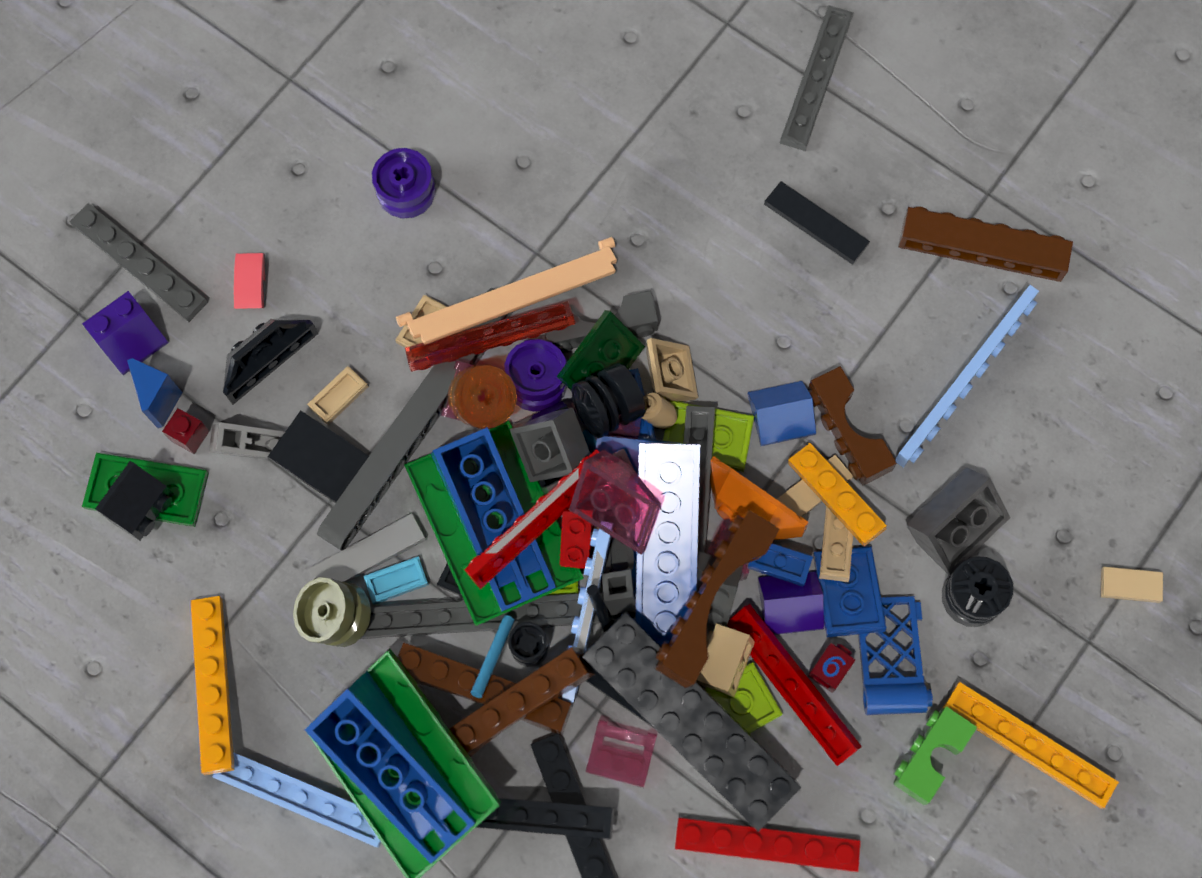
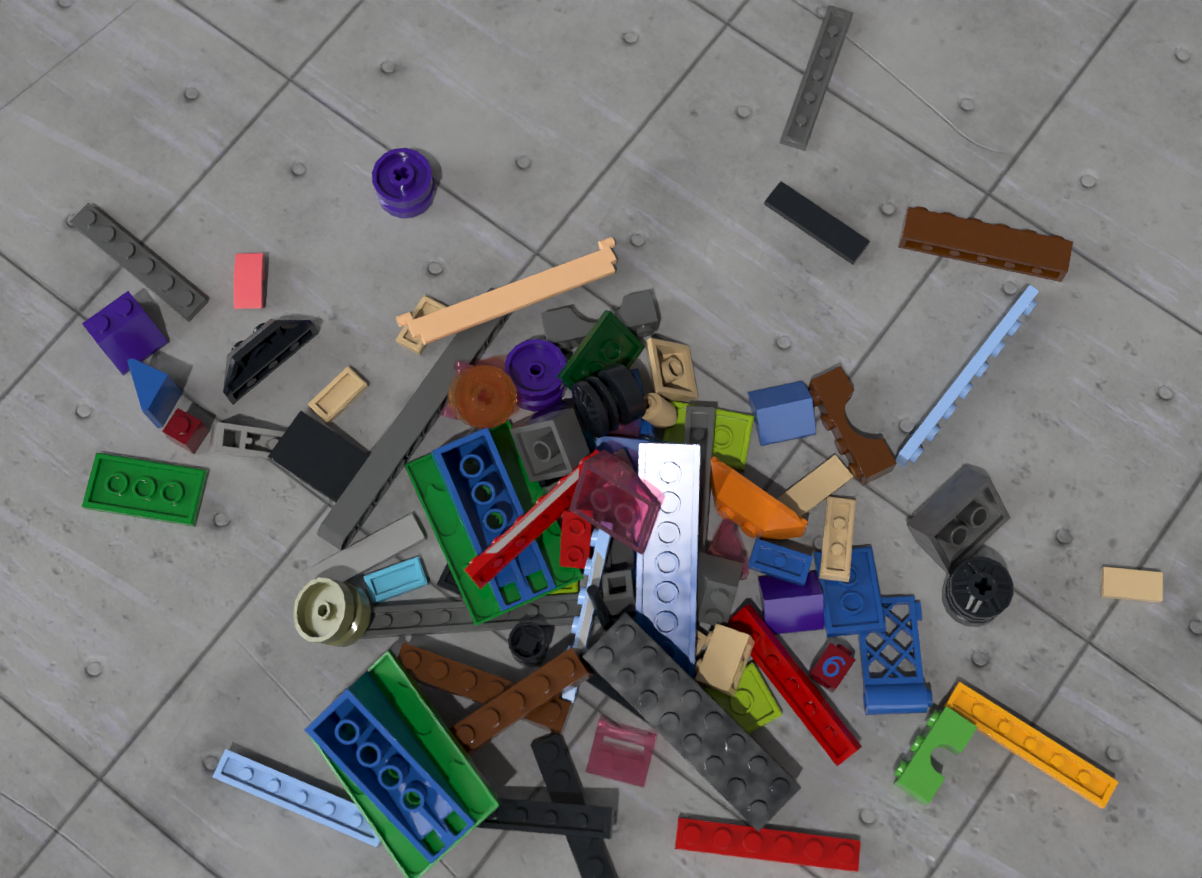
(135, 501): black slope -> none
(212, 686): light orange plate -> none
(490, 336): clear red plate -> none
(492, 656): dark azure bar -> none
(687, 650): reddish brown arch -> none
(837, 494): light orange plate -> none

